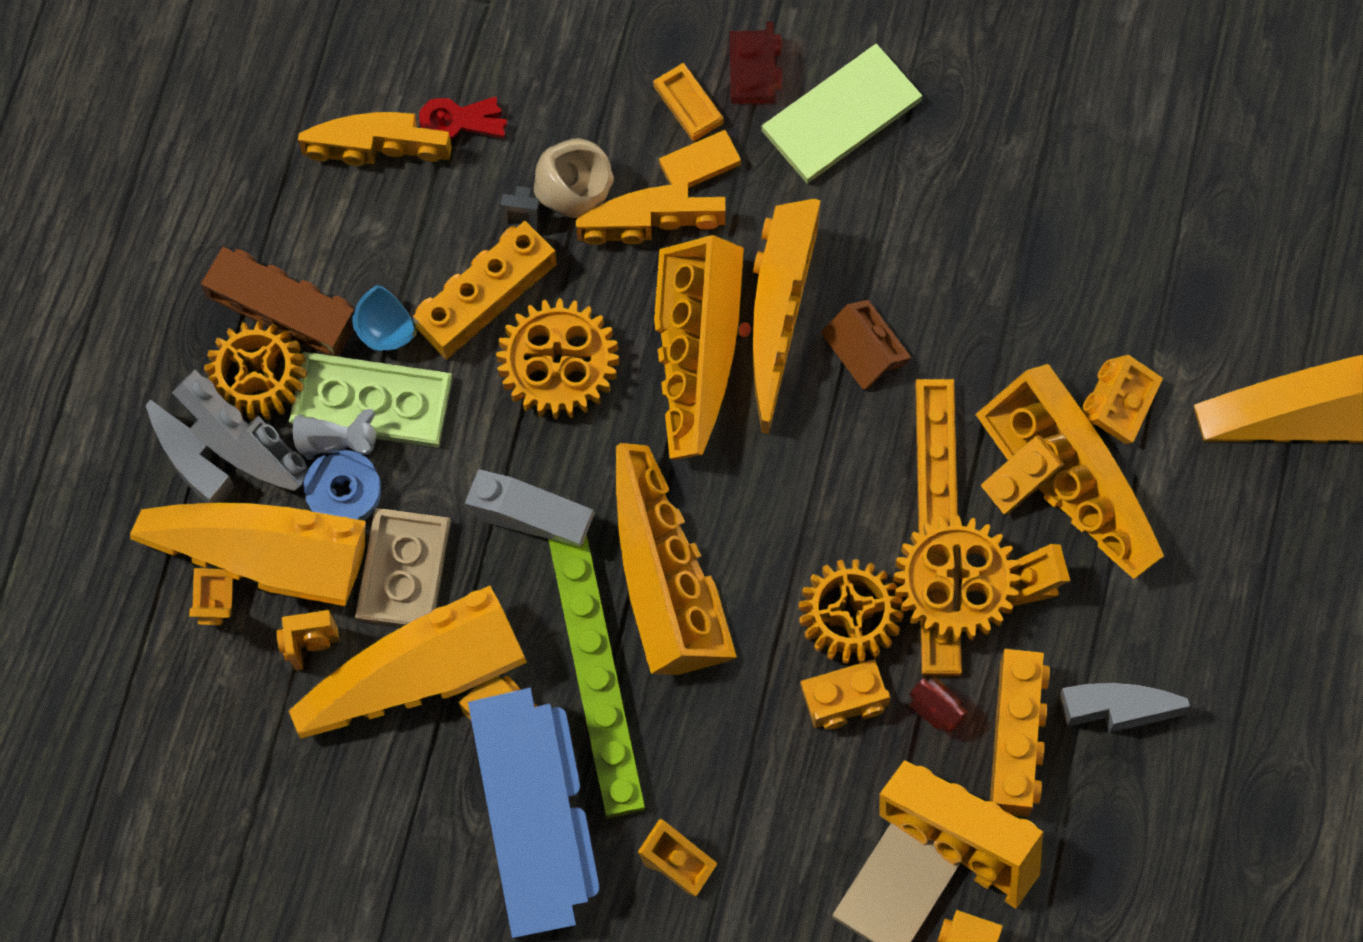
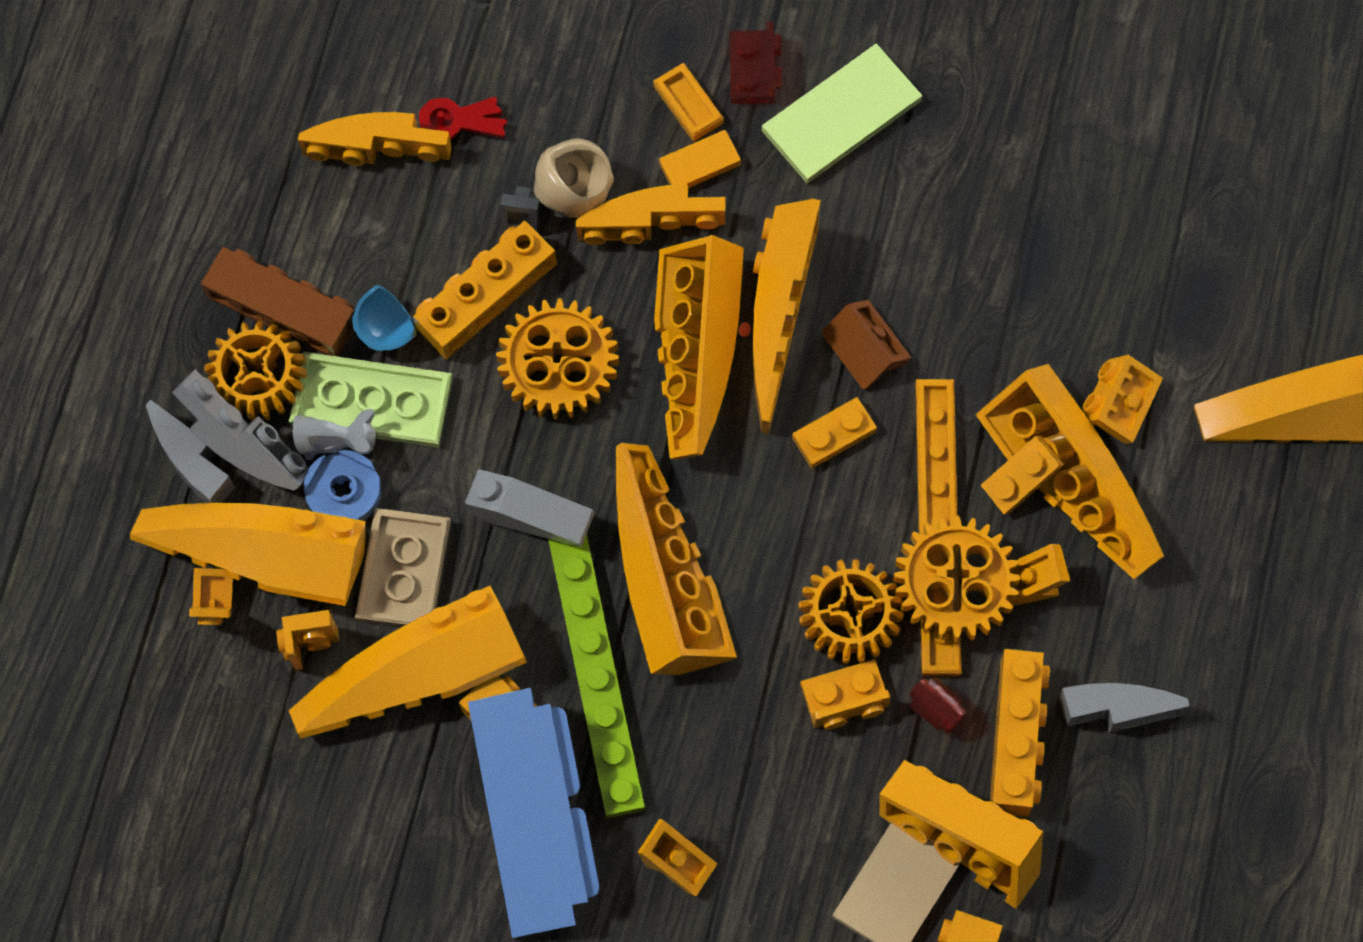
(834, 432): none -> light orange plate

